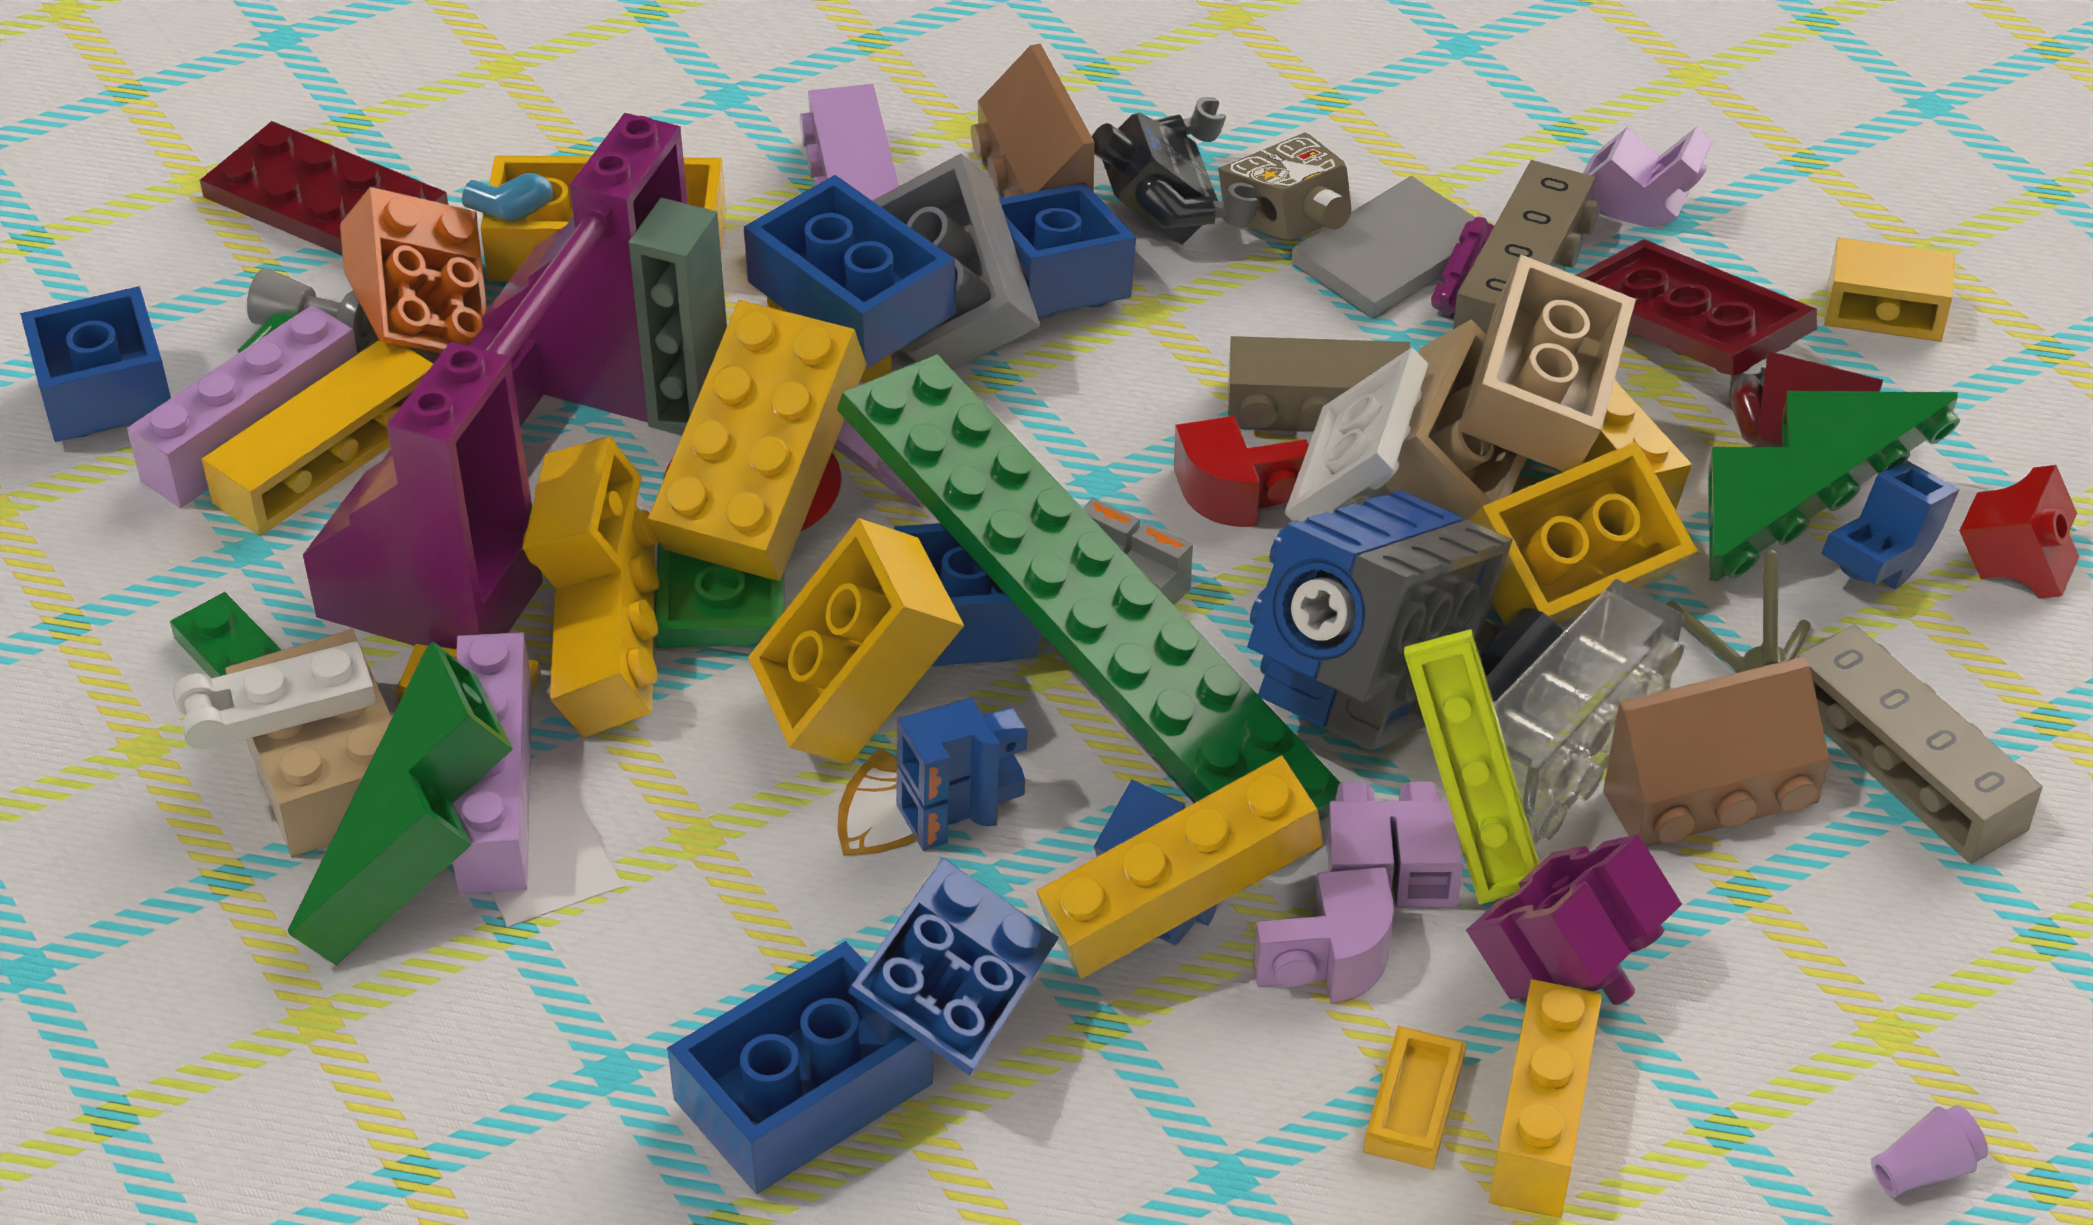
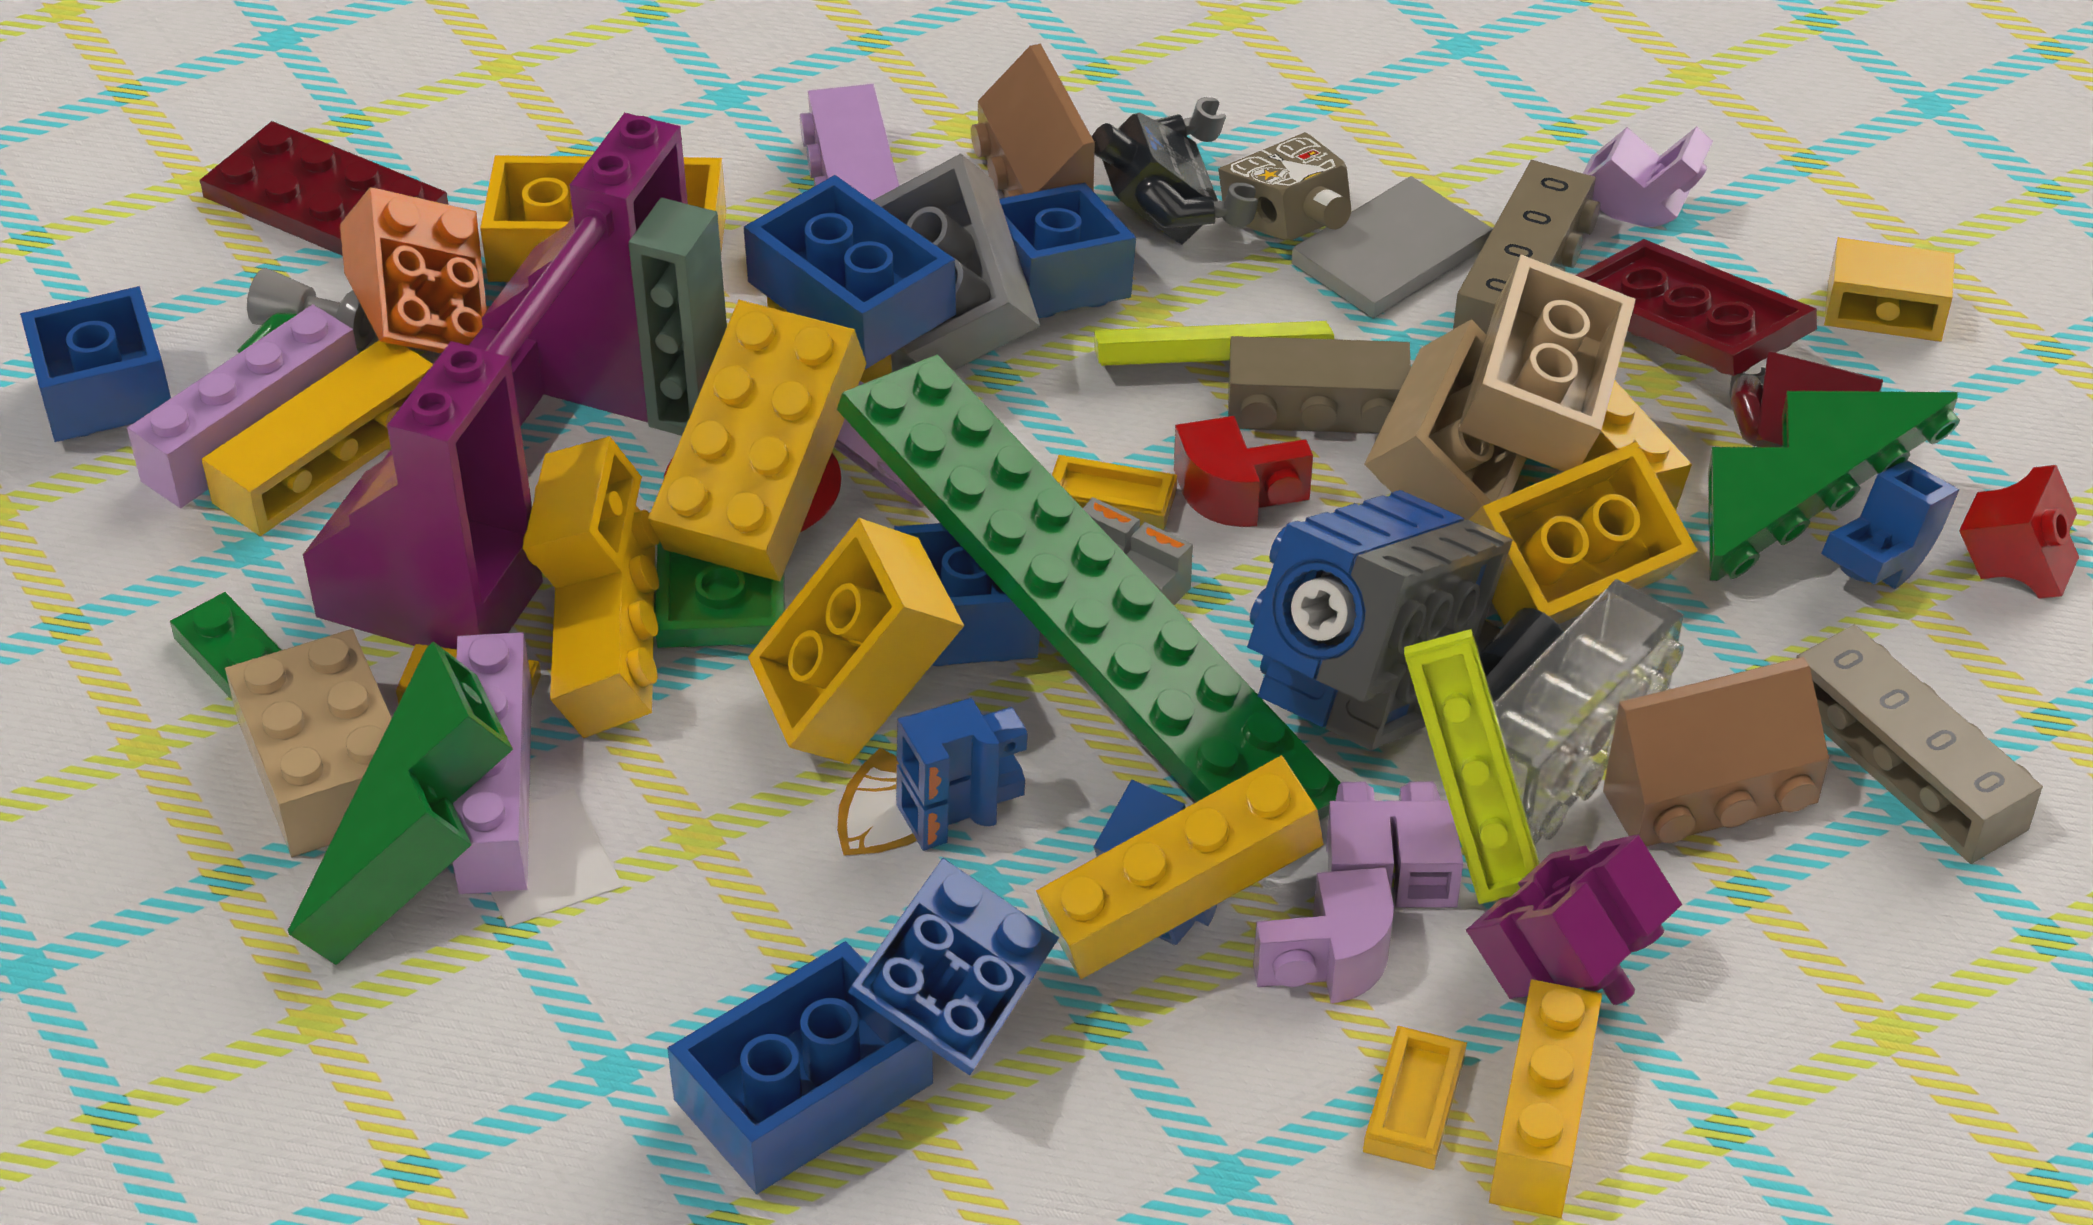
(273, 696): white plate -> none
(511, 200): dark azure arm -> none
(1130, 489): none -> yellow tile
(1192, 342): none -> neon yellow tile
(1358, 438): white plate -> none
(1459, 264): magenta axle -> none
(1769, 651): olive plant -> none
(1932, 1151): lavender cone -> none

